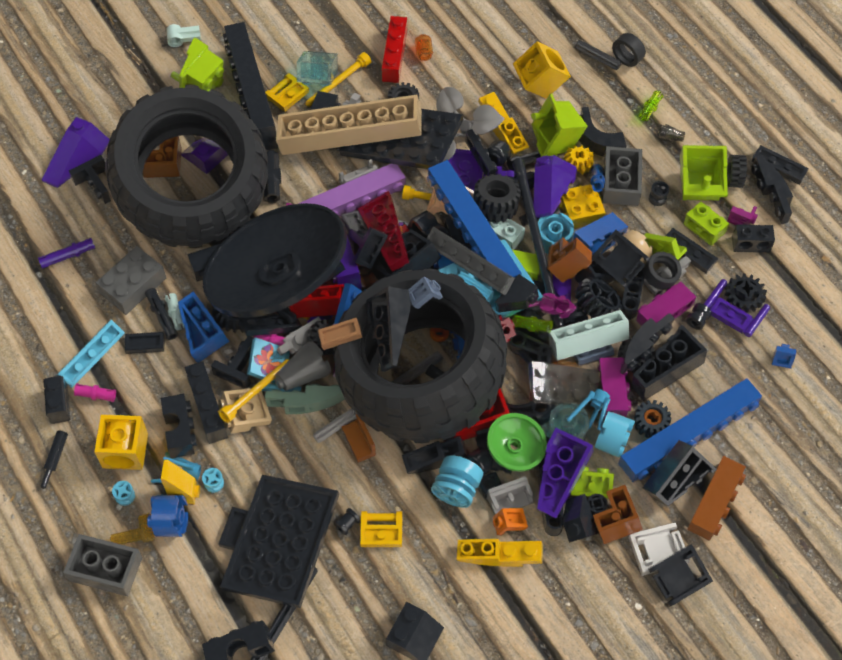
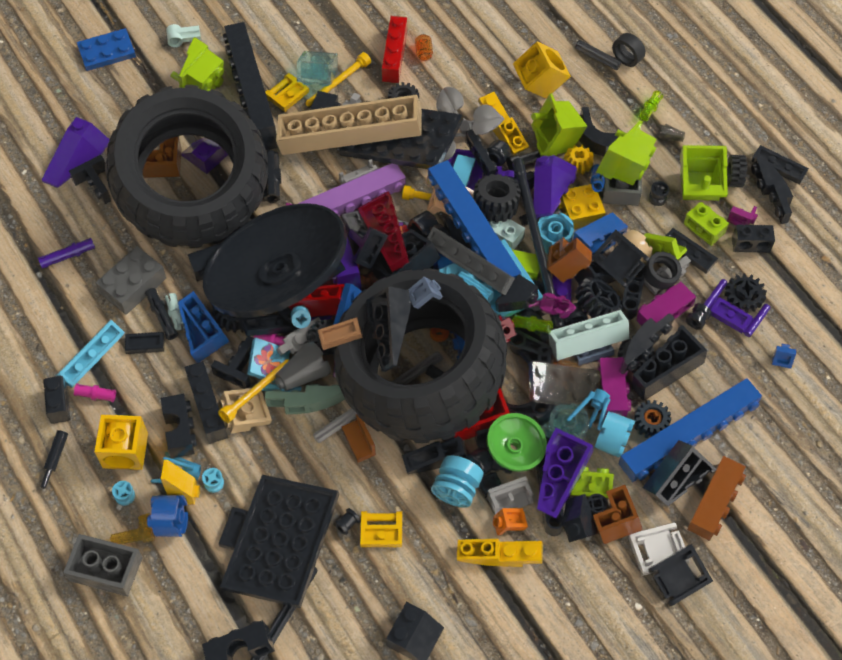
(106, 49): none -> blue plate
(300, 312): none -> medium azure wheel
(463, 167): none -> medium azure tile
(628, 155): none -> lime piece

